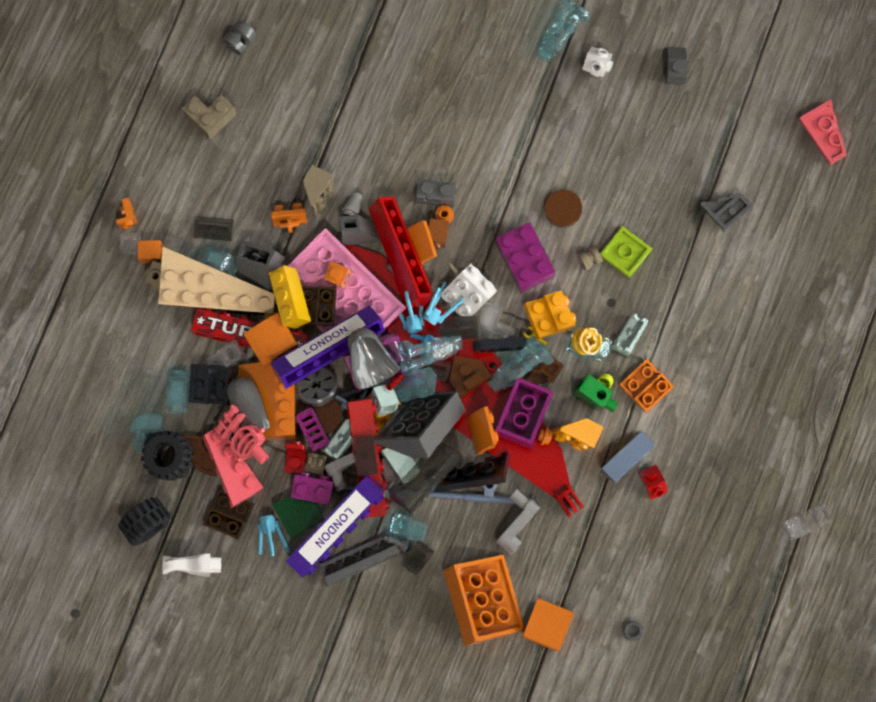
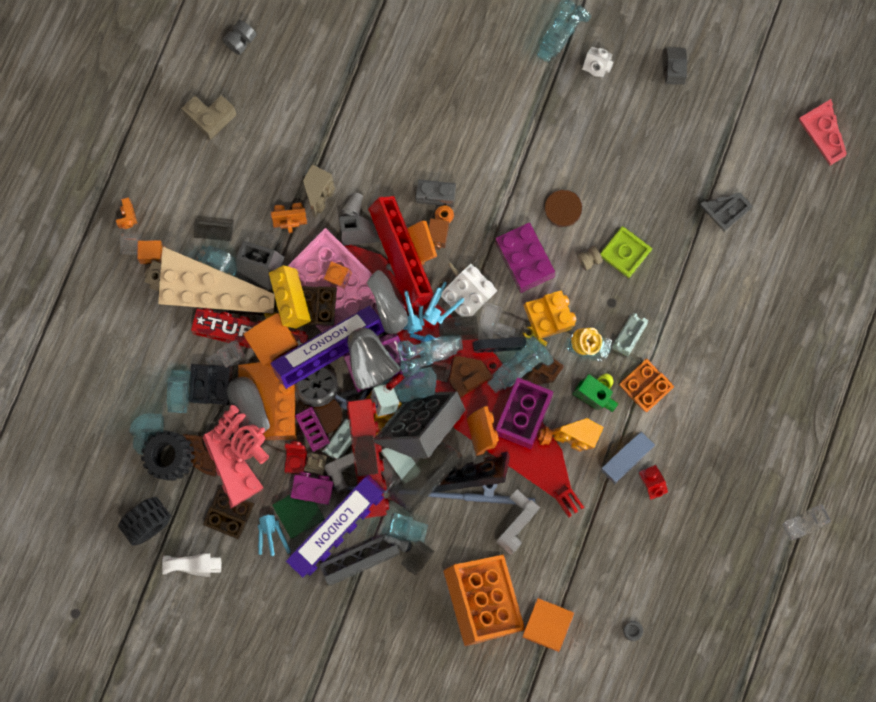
(389, 308): none -> dark grey hair

